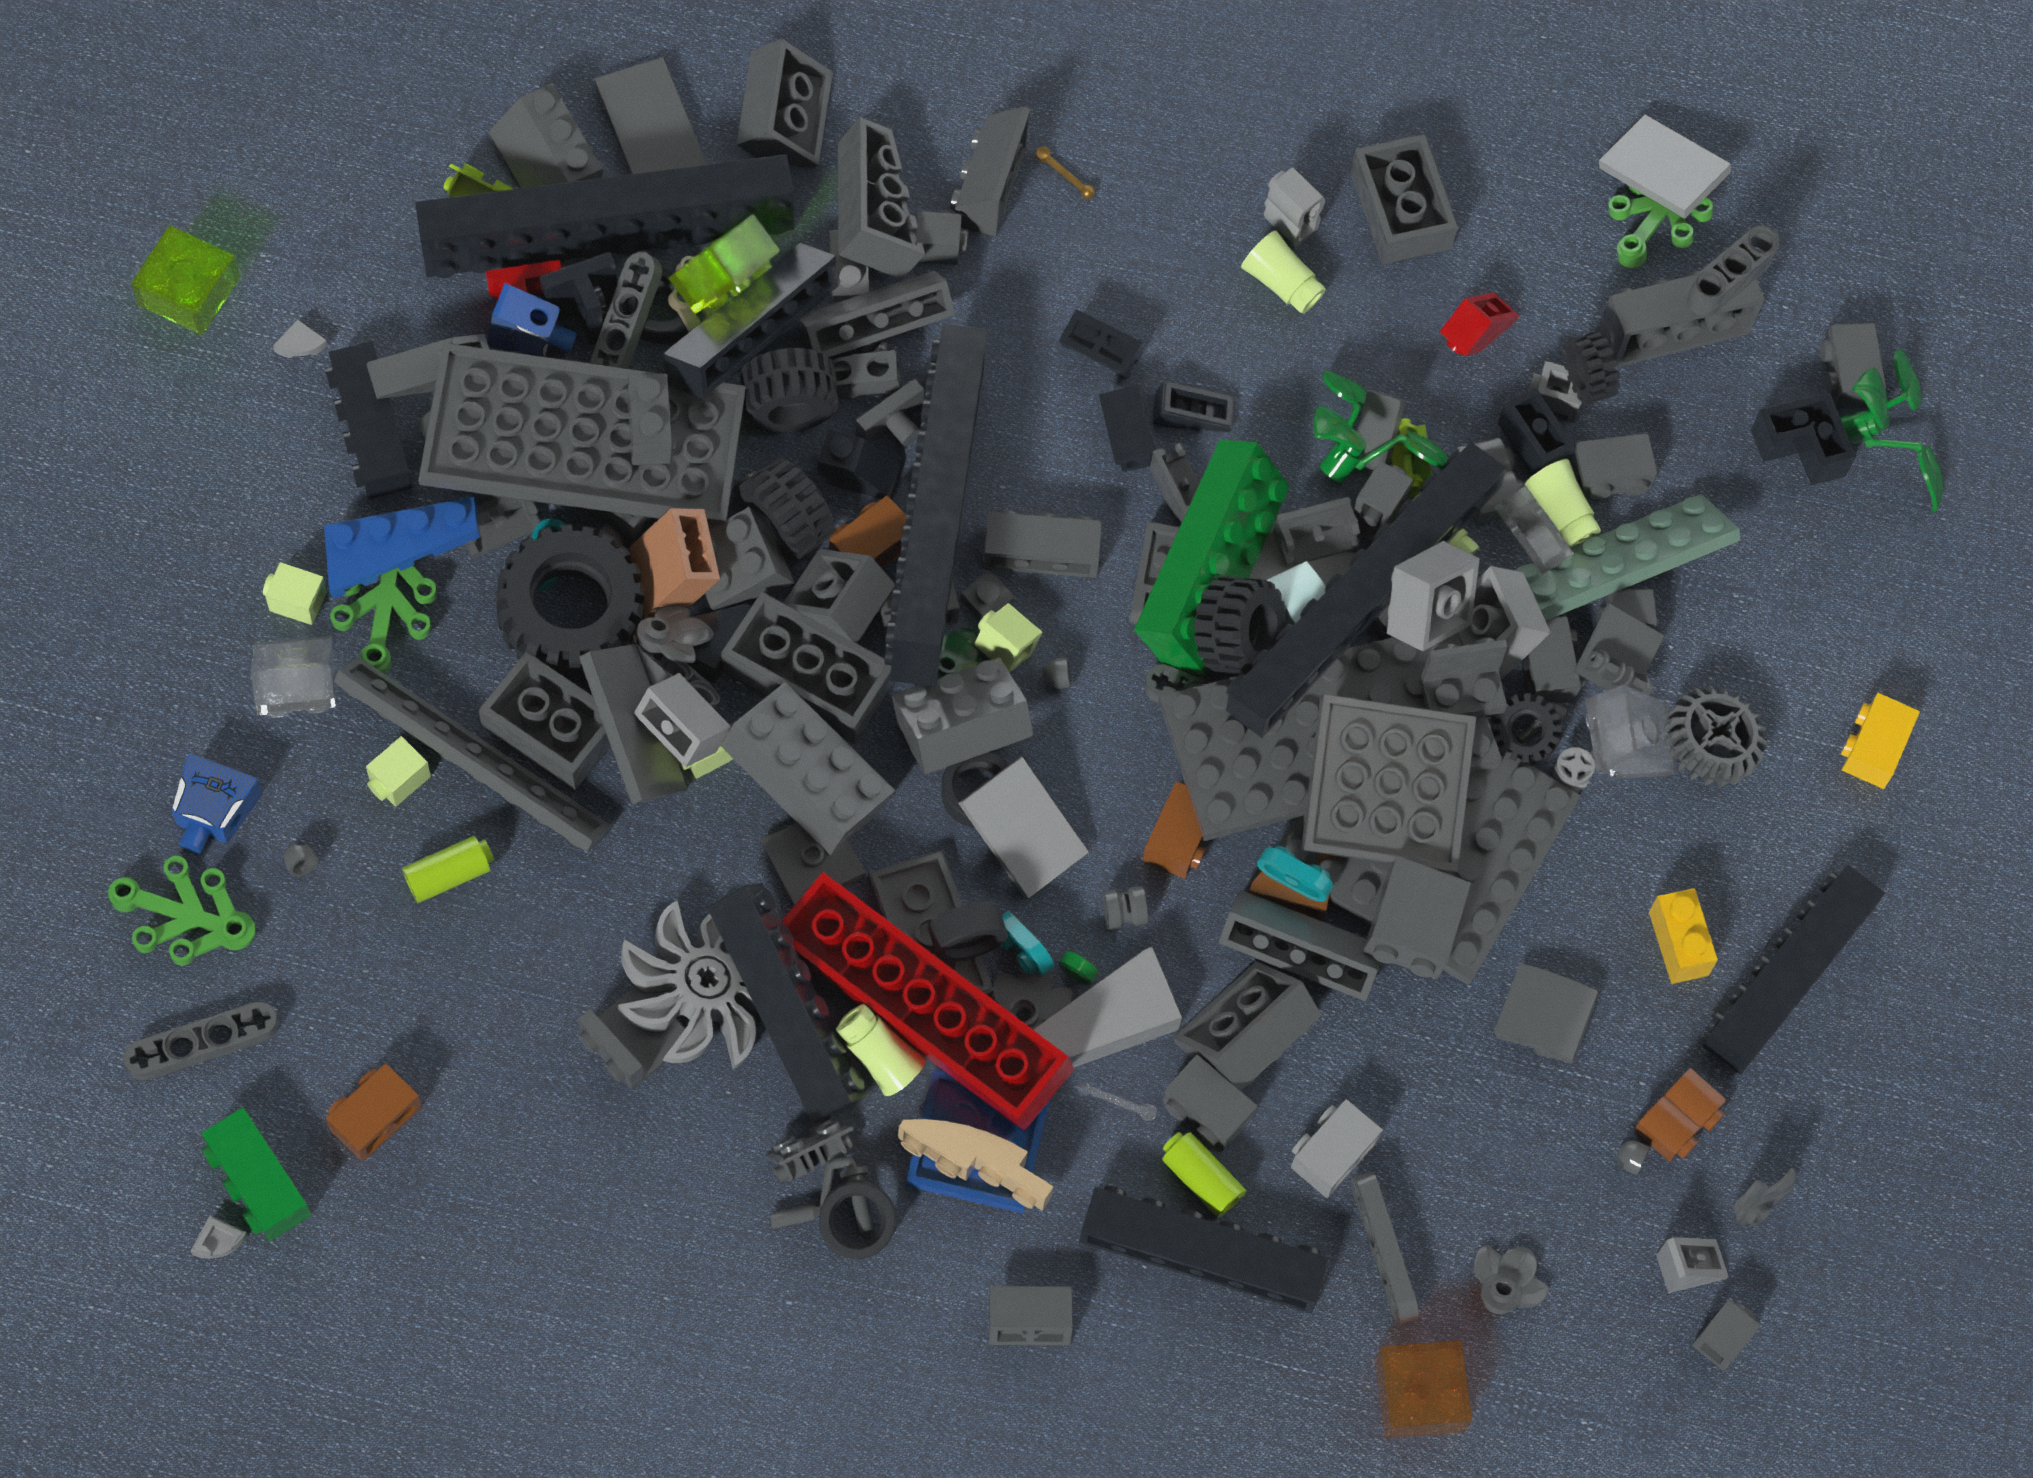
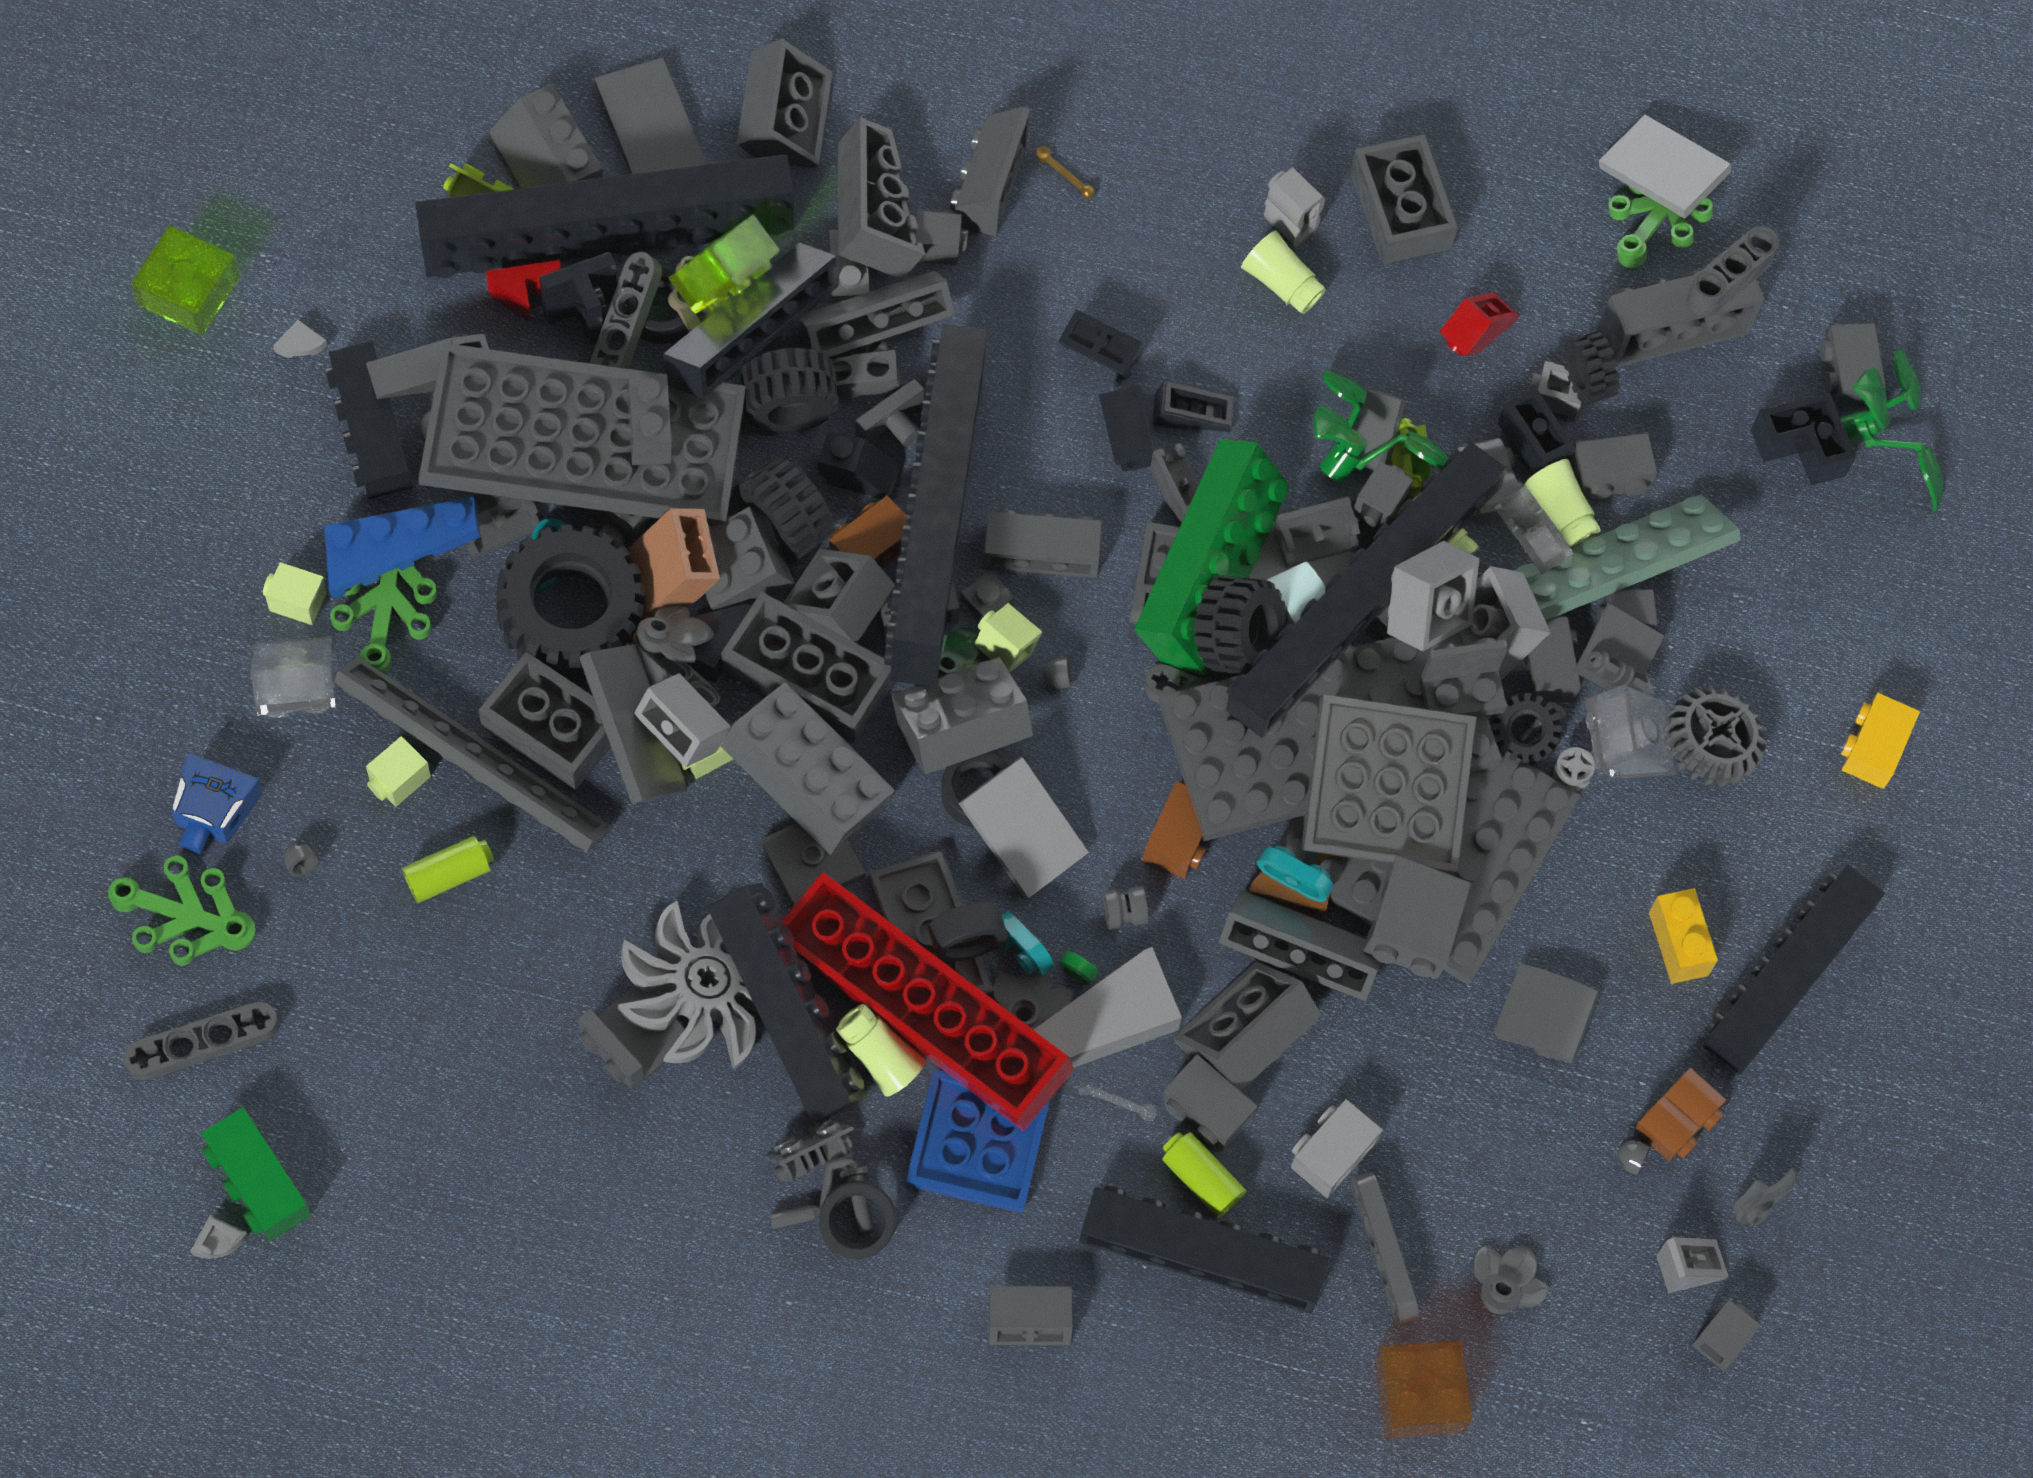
(373, 1111): dark orange brick -> none
(527, 324): blue torso -> none
(962, 1148): tan slope -> none

